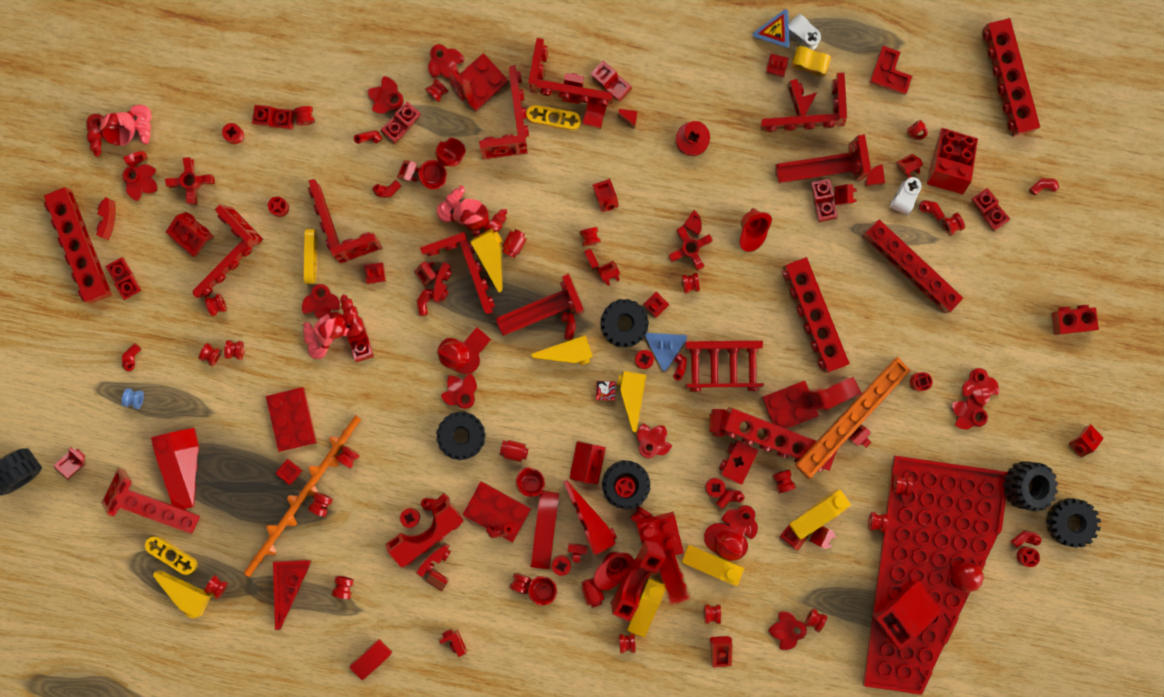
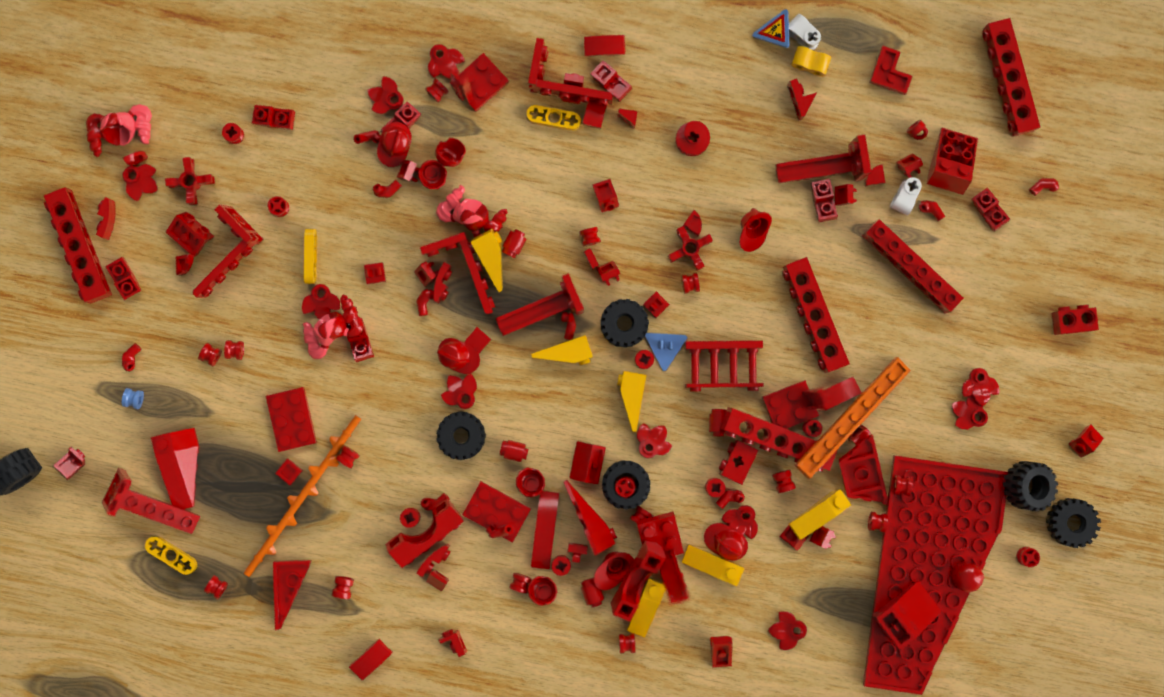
(184, 264): none -> red tile
(184, 595): yellow slope -> none
(216, 304): red wheel -> none
(304, 115): red wheel -> none
(320, 504): red wheel -> none
(350, 248): red bracket -> none
(394, 144): none -> red piece
(509, 144): red bracket -> none
(604, 45): none -> red slope
(605, 390): tile -> none
(681, 367): red arm -> none
(712, 614): red wheel -> none
(777, 65): red tile -> none
(810, 121): red bracket -> none
(815, 620): red wheel -> none
(817, 424): none -> red bush
(863, 472): none -> red wing
(917, 383): red wheel -> none
(953, 224): red wheel -> none
(1026, 537): red arm -> none

